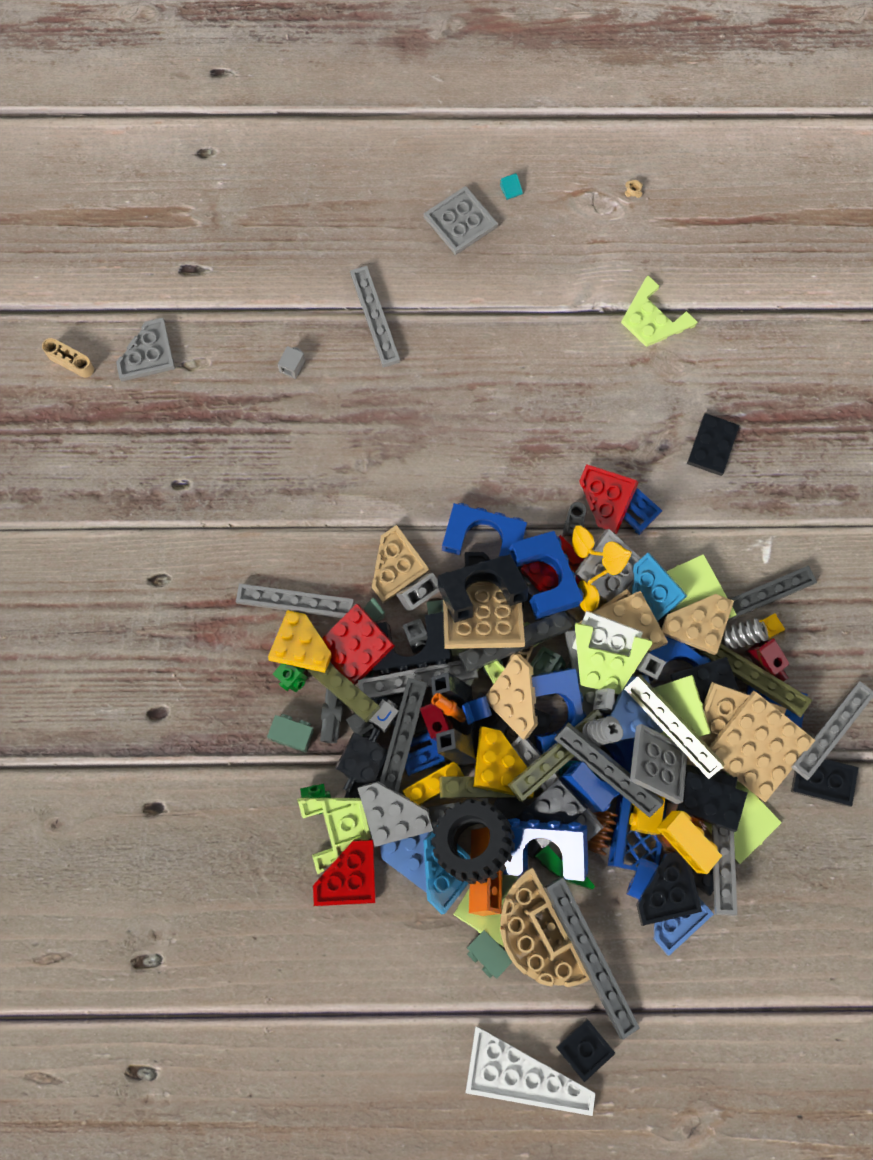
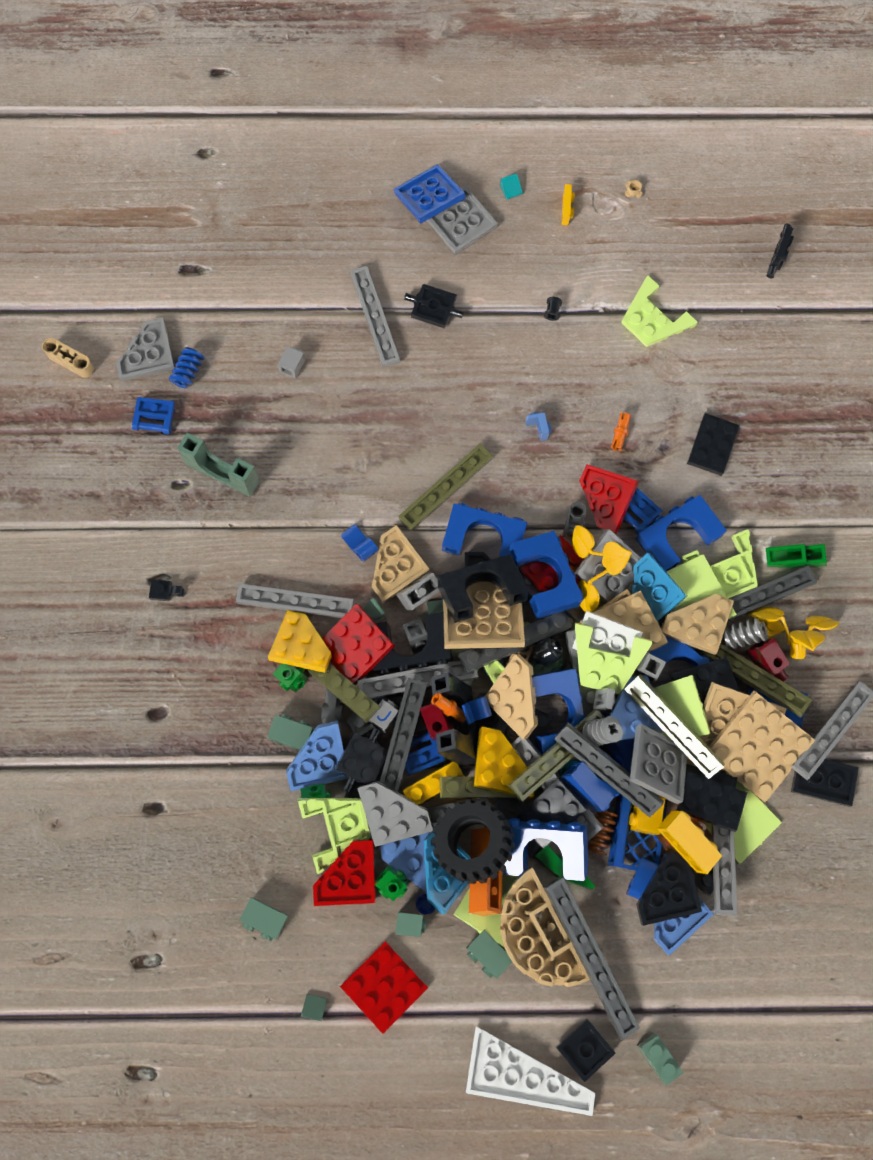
(153, 409): none -> blue plate
(162, 590): none -> black plate
(185, 367): none -> blue piece
(238, 476): none -> sand green arch
(264, 919): none -> sand green brick
(314, 1007): none -> sand green slope
(317, 758): none -> medium blue plate
(358, 543): none -> blue panel
(384, 987): none -> red plate
(391, 883): none -> green brick
(410, 924): none -> sand green brick
(423, 905): none -> clear blue wheel
(429, 193): none -> blue plate
(433, 306): none -> black plate
(445, 487): none -> olive plate
(543, 426): none -> medium blue bracket
(547, 651): none -> black head
(553, 307): none -> black bush
(567, 210): none -> yellow plate
(621, 431): none -> orange pin
(660, 1059): none -> sand green brick
(694, 513): none -> blue arch
(735, 573): none -> yellowish green wing
(781, 253): none -> black plate
(796, 556): none -> green slope
(800, 639): none -> yellow plant

